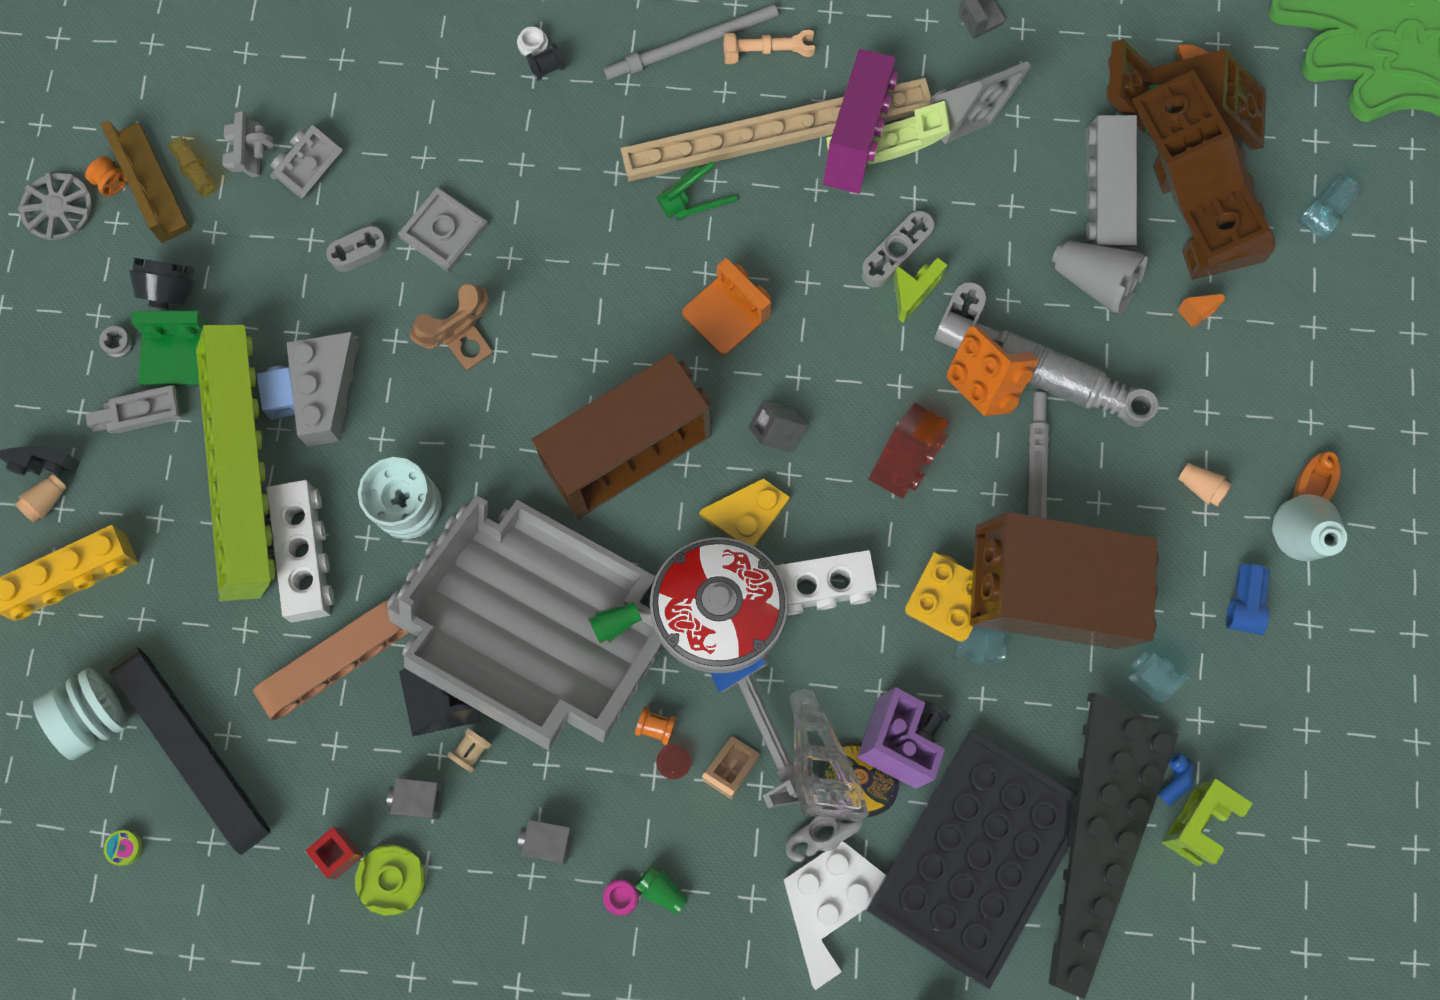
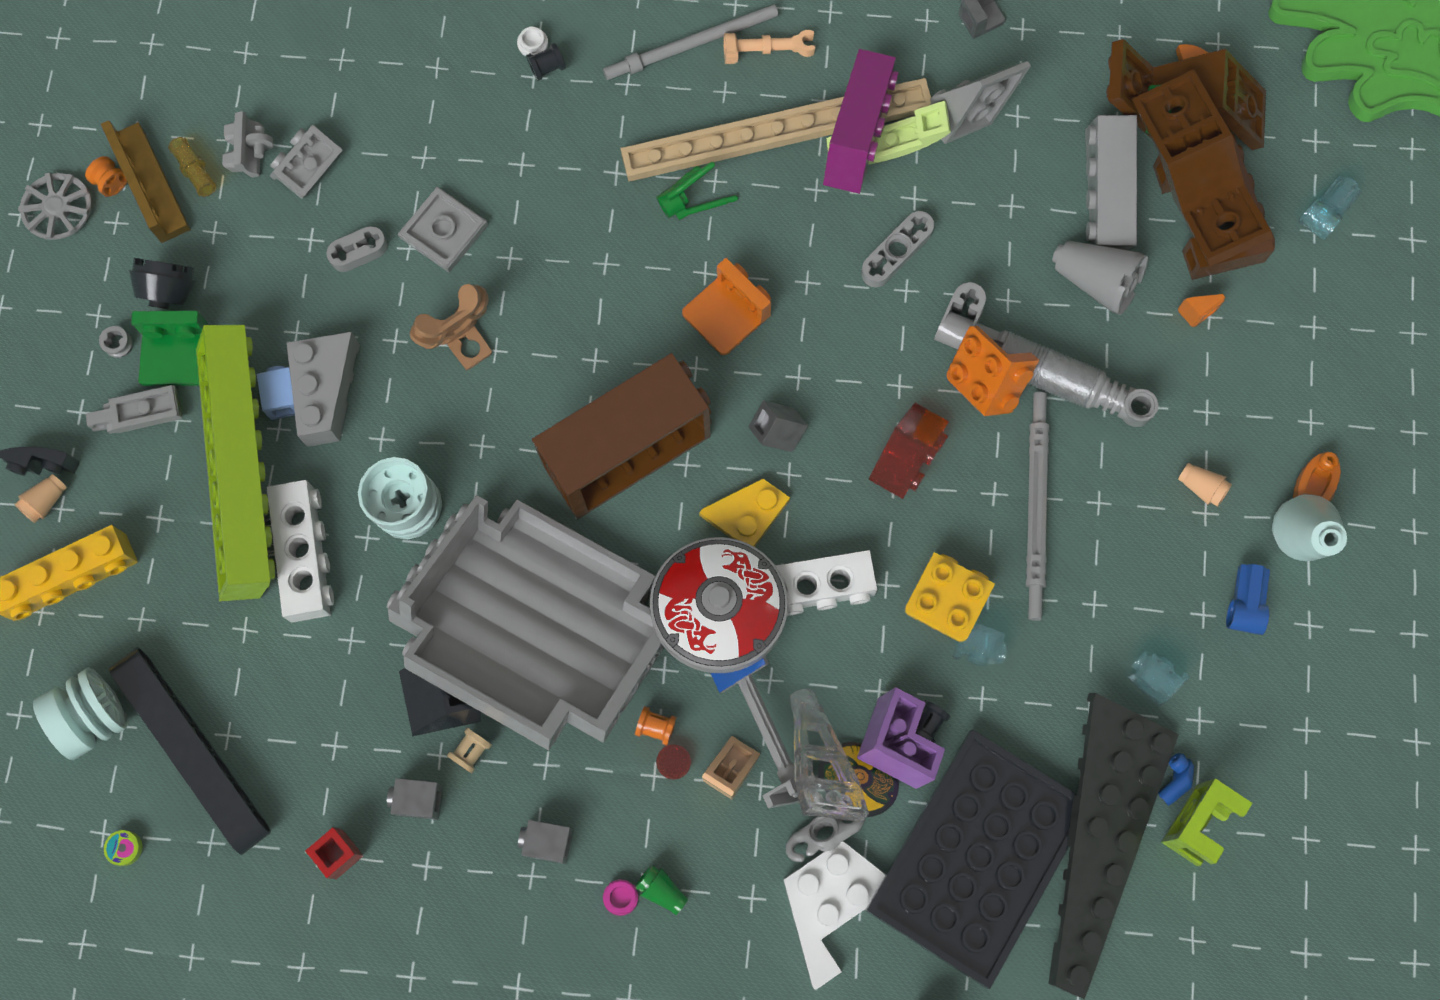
(328, 662): nougat beam -> none
(390, 880): lime tile -> none
(614, 621): green cone -> none
(913, 291): lime slope -> none
(1064, 581): reddish brown container -> none

